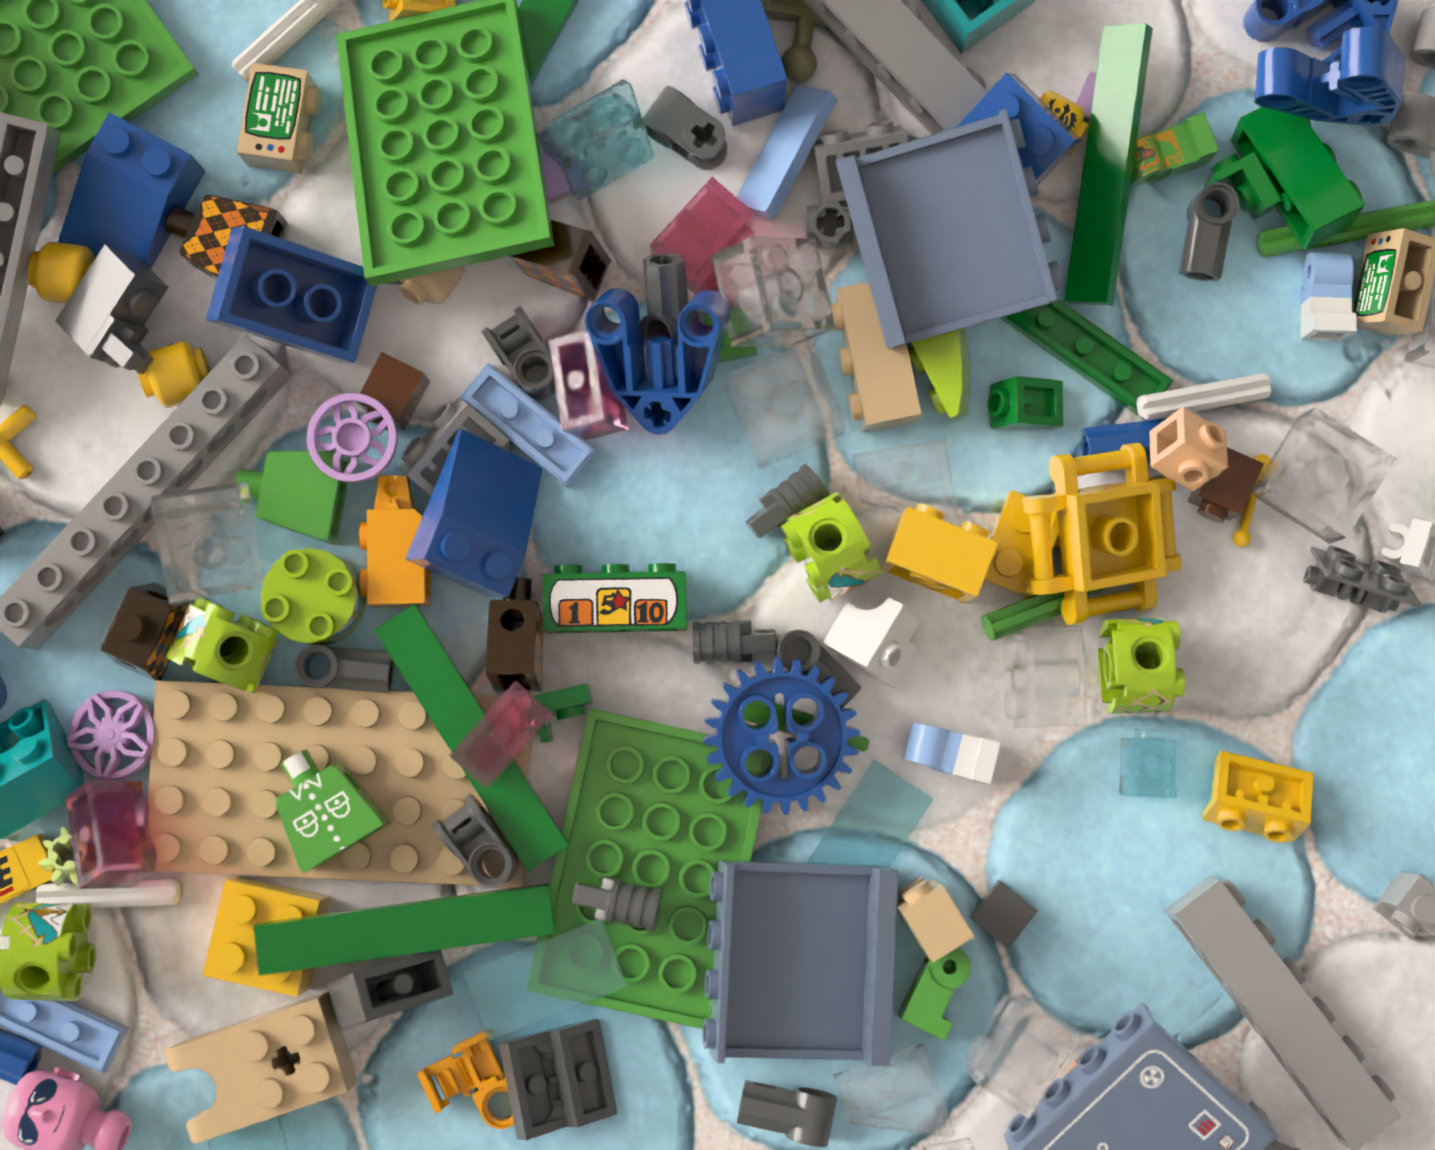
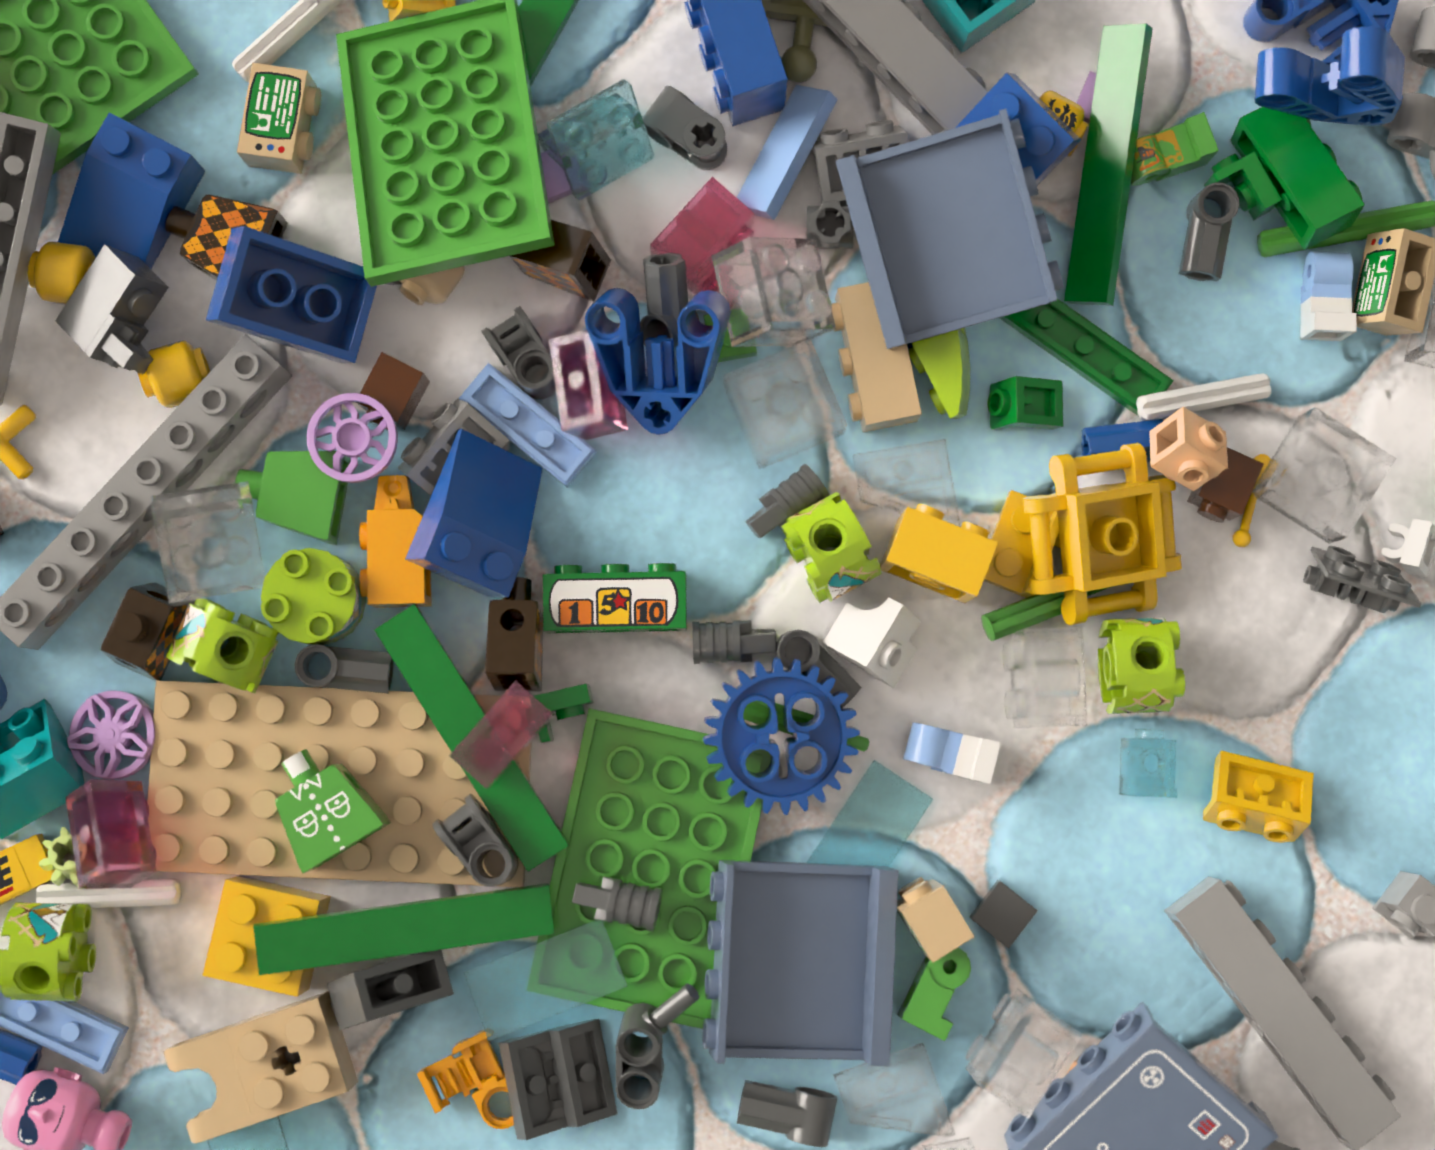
(644, 1054): none -> dark grey beam

